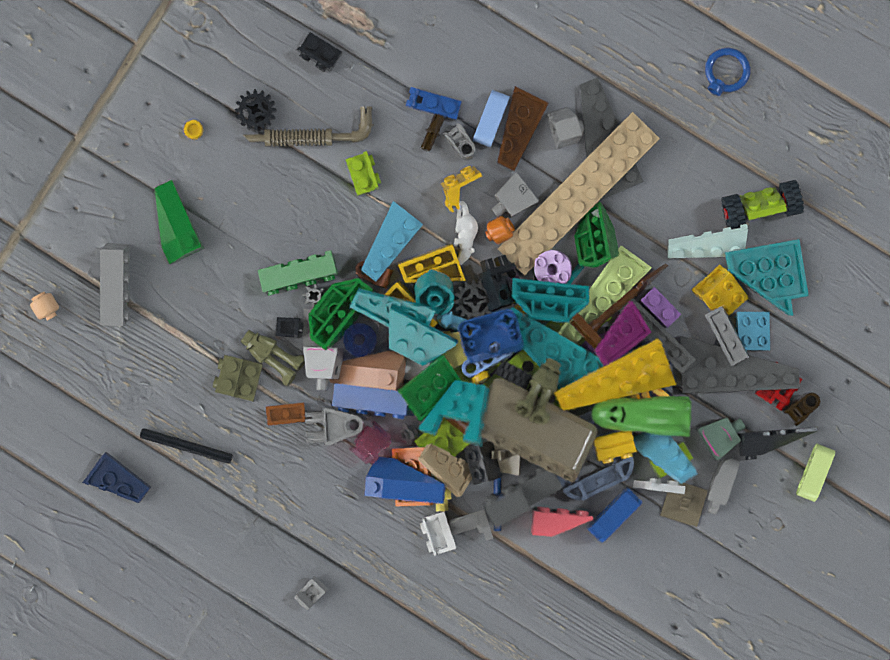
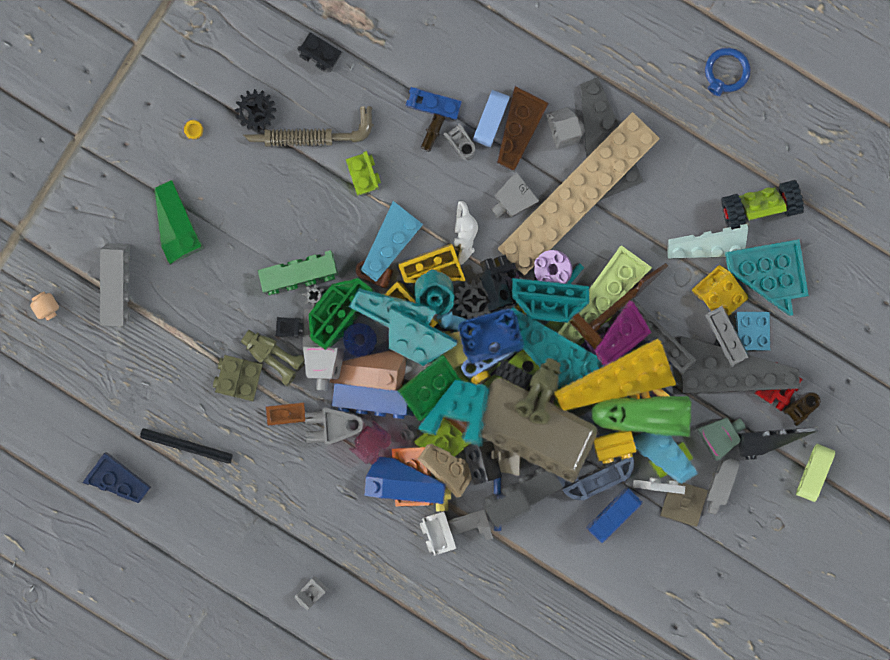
(453, 184): yellow plate -> none
(500, 230): orange head -> none
(552, 523): coral slope -> none
(595, 238): green wedge -> none
(659, 307): medium lavender brick -> none

